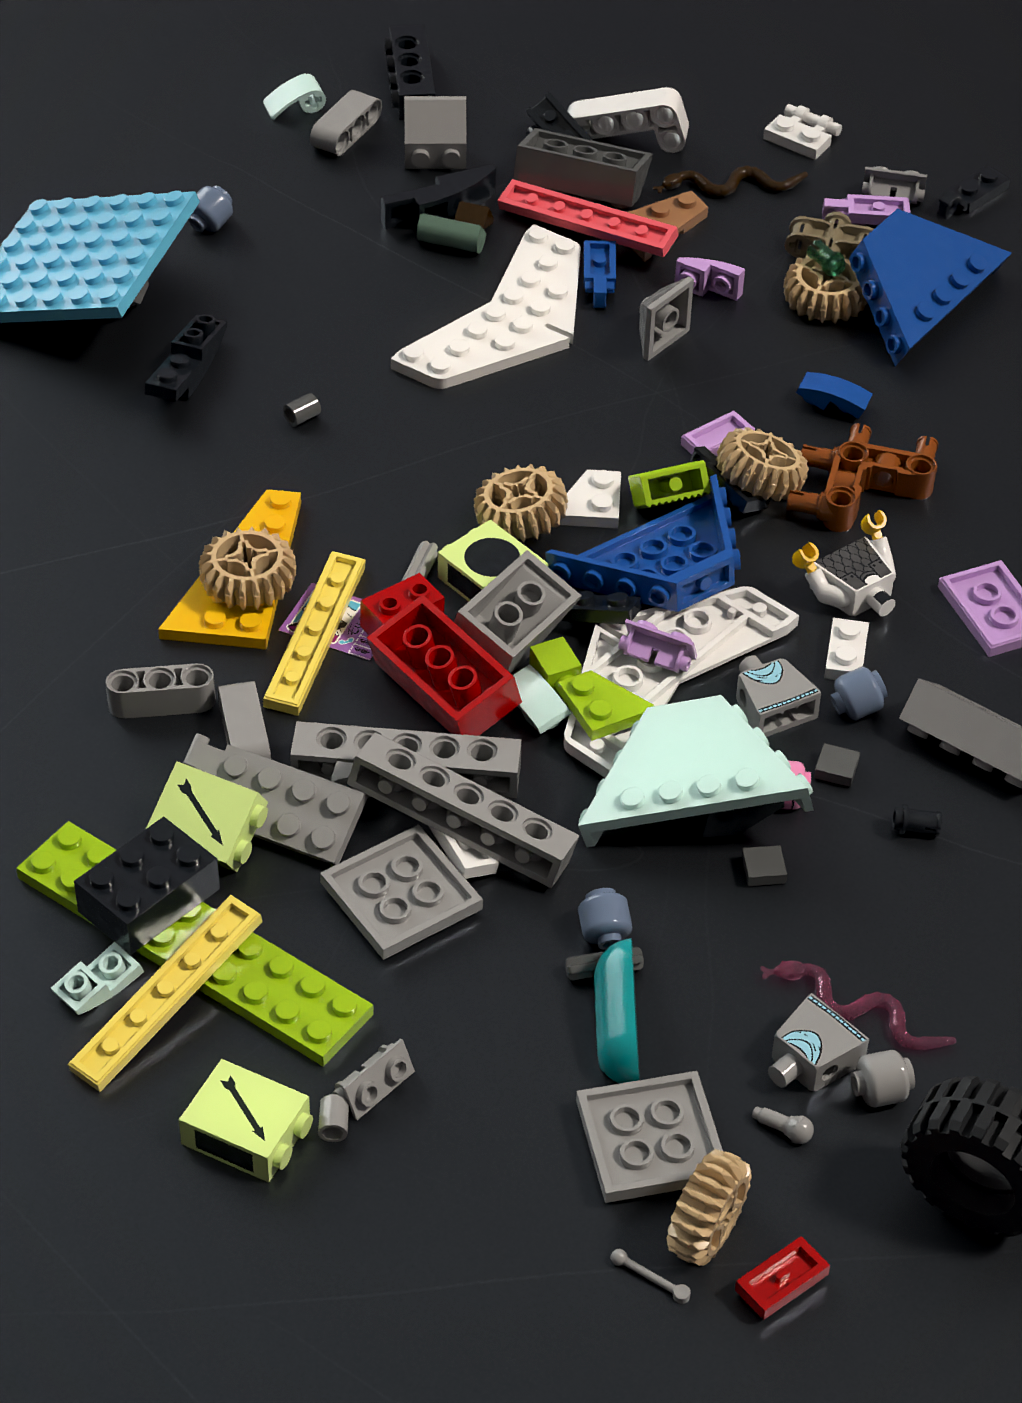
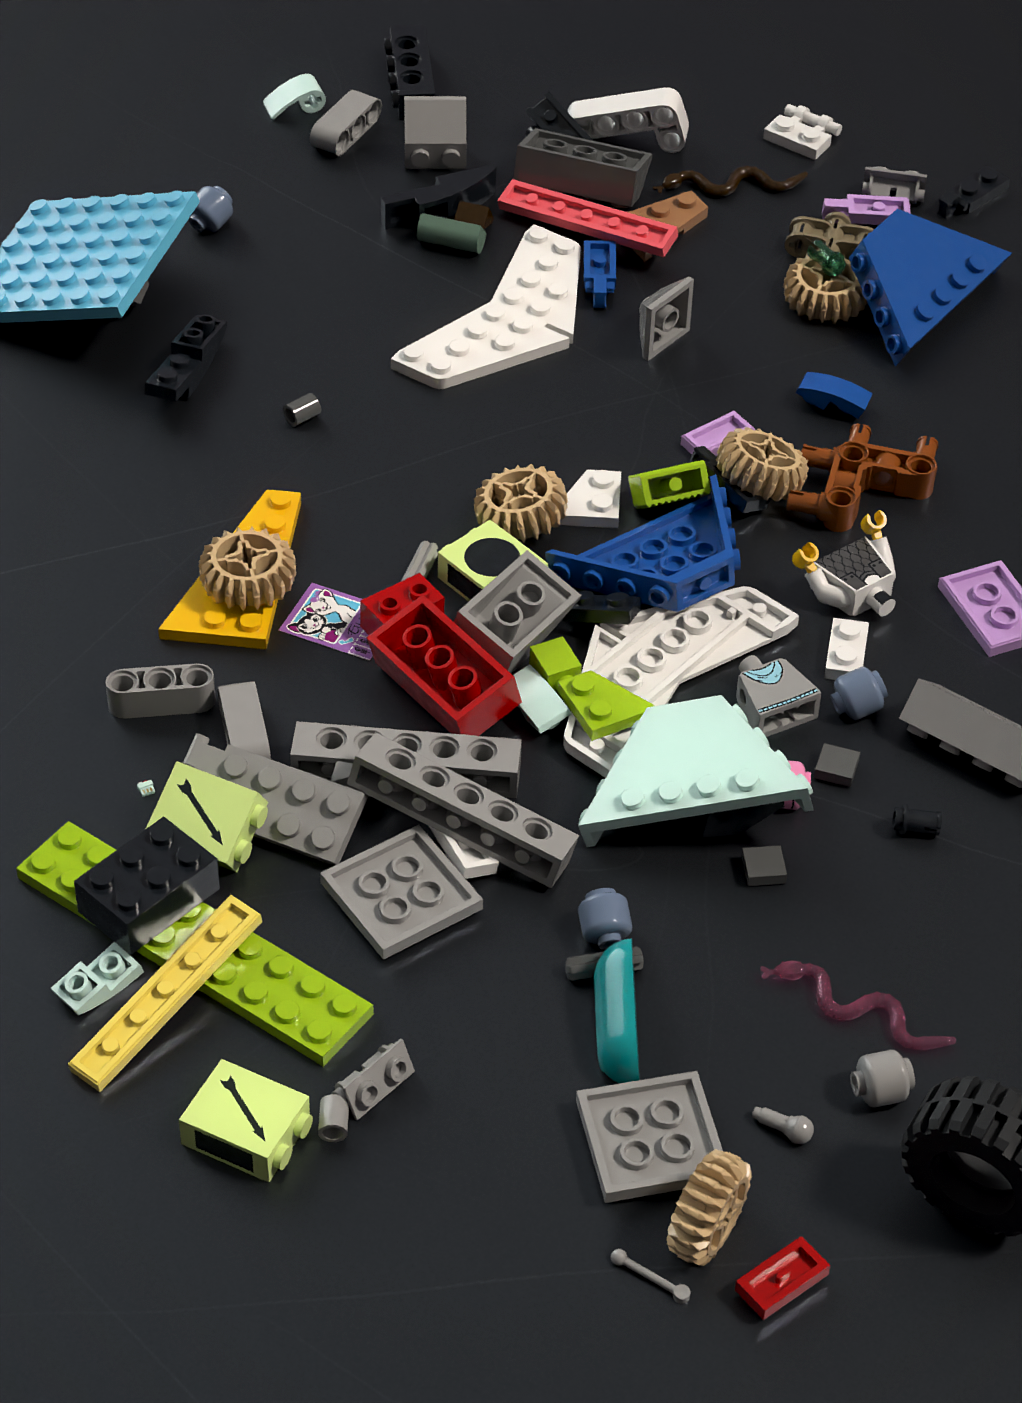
(146, 788): none -> light aqua piece
(314, 633): light yellow tile -> none
(672, 648): lavender hinge -> none
(712, 276): lavender slope -> none
(815, 1046): light grey torso -> none

